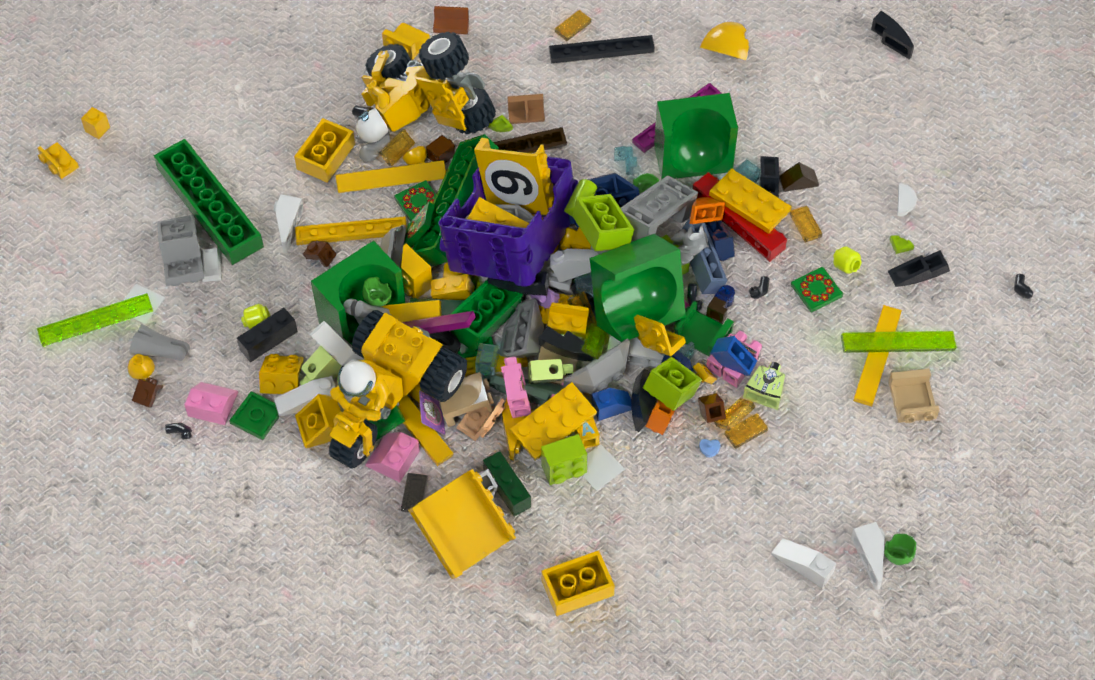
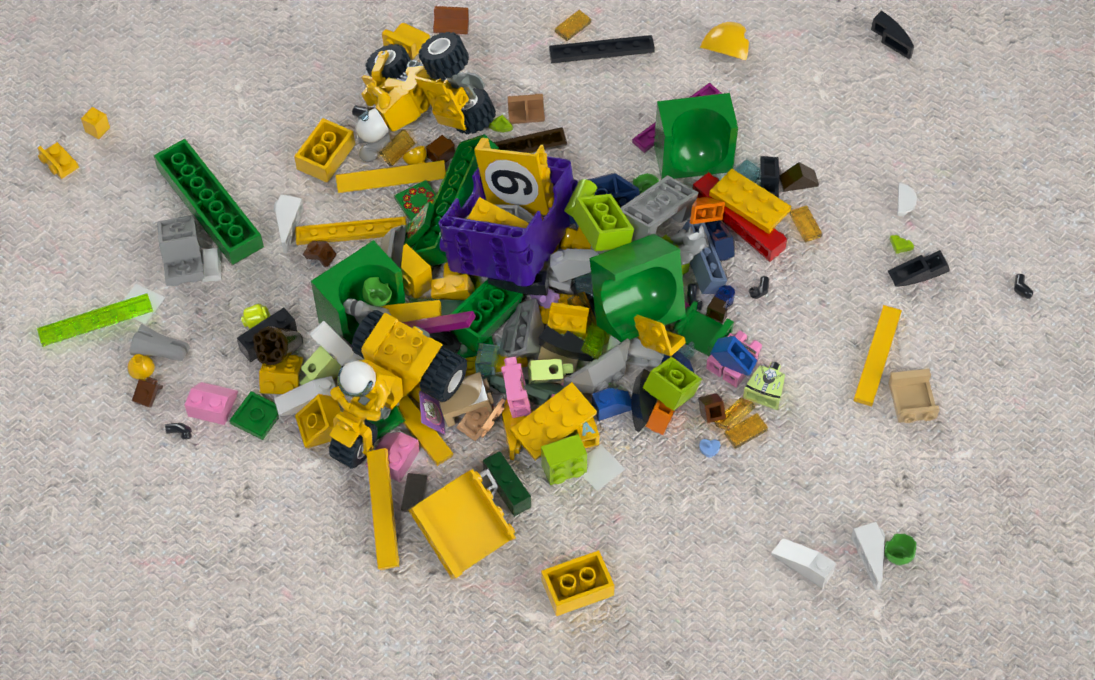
(276, 344): none -> dark brown cone
(382, 509): none -> yellow tile
(626, 154): clear light blue bracket -> none
(704, 373): yellow plate -> none
(816, 289): tile -> none
(847, 260): neon yellow head -> none
(898, 341): clear neon green tile -> none

